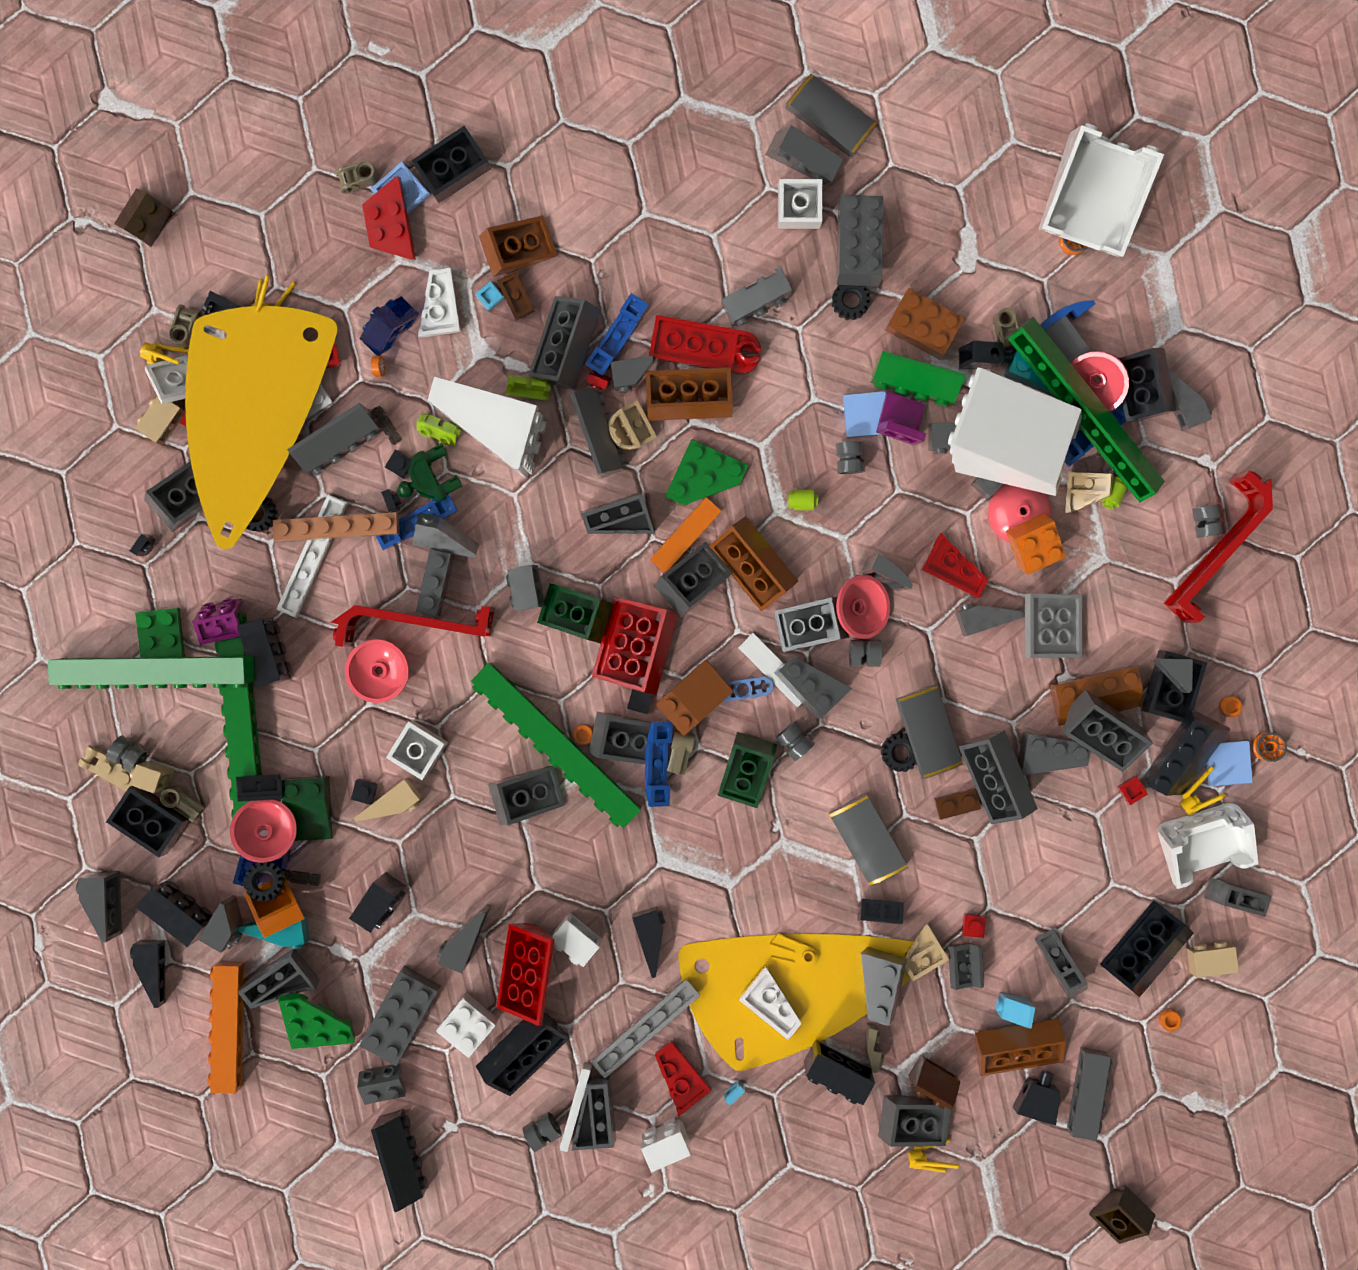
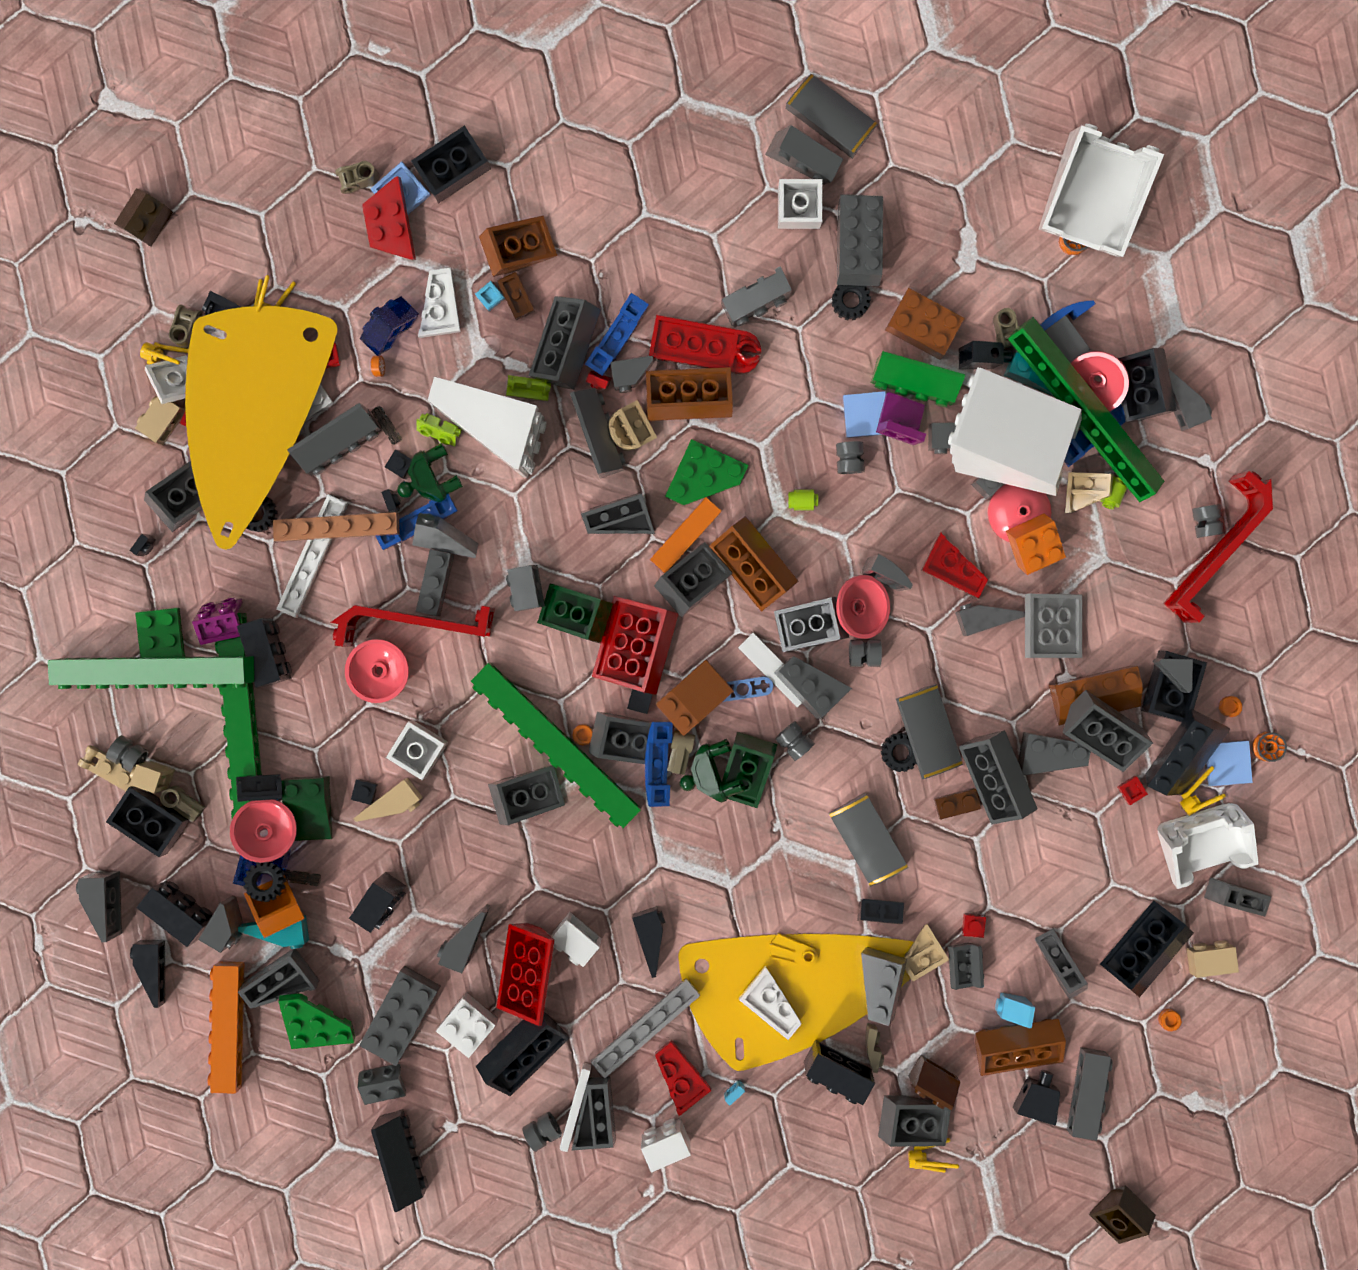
(707, 776): none -> dark green connector

